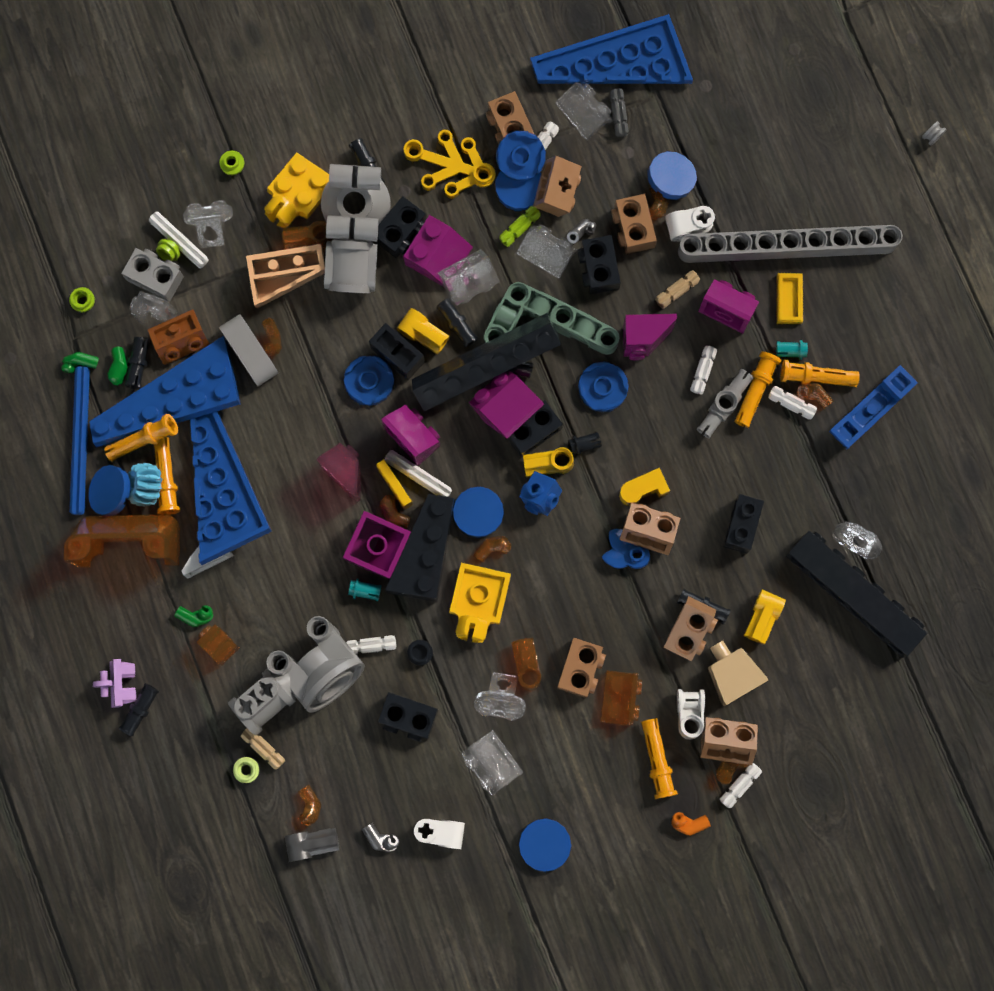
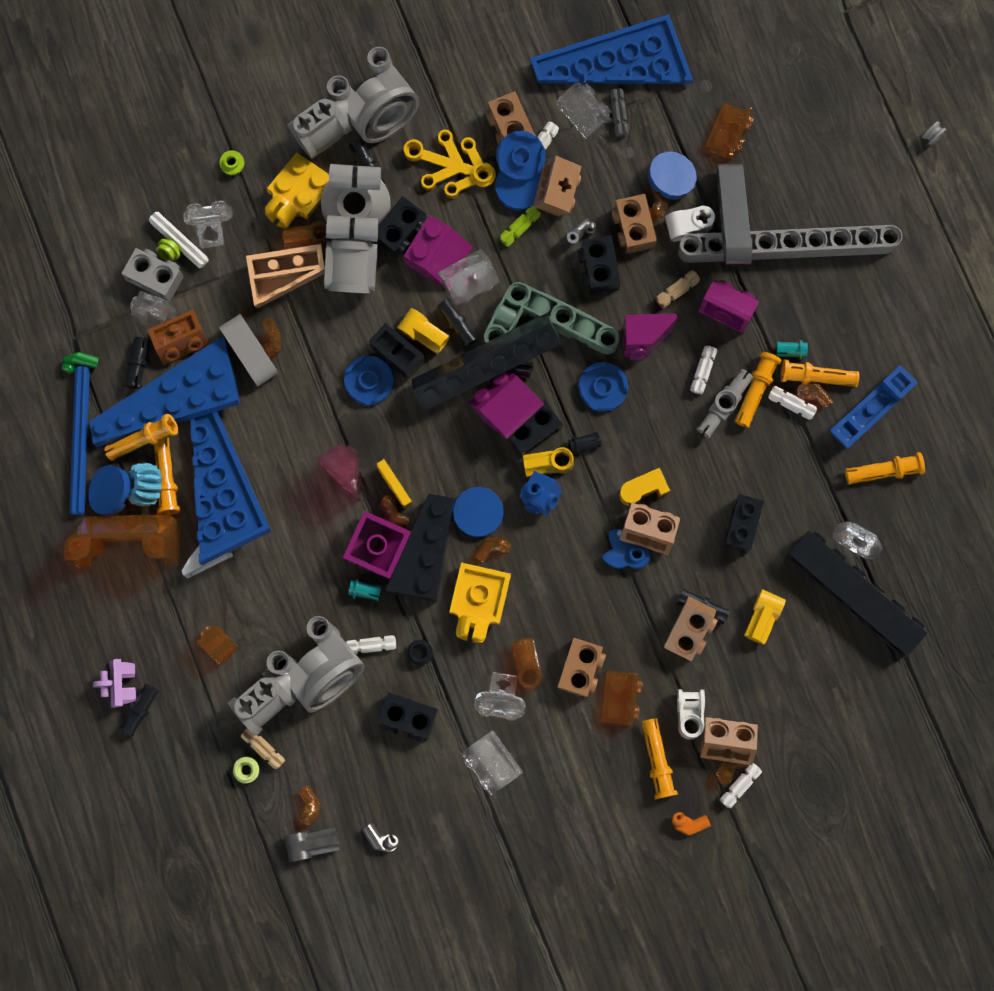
(77, 294): lime plate -> none
(118, 367): green arm -> none
(195, 618): green arm -> none
(375, 110): none -> light grey piece
(411, 434): magenta slope -> none
(417, 474): white axle -> none
(445, 833): white piece -> none
(545, 845): blue tile -> none
(546, 250): clear bracket -> none
(727, 131): none -> clear orange bracket
(734, 214): none -> dark grey beam
(734, 673): tan torso -> none
(789, 298): yellow tile -> none
(897, 467): none -> light orange pin

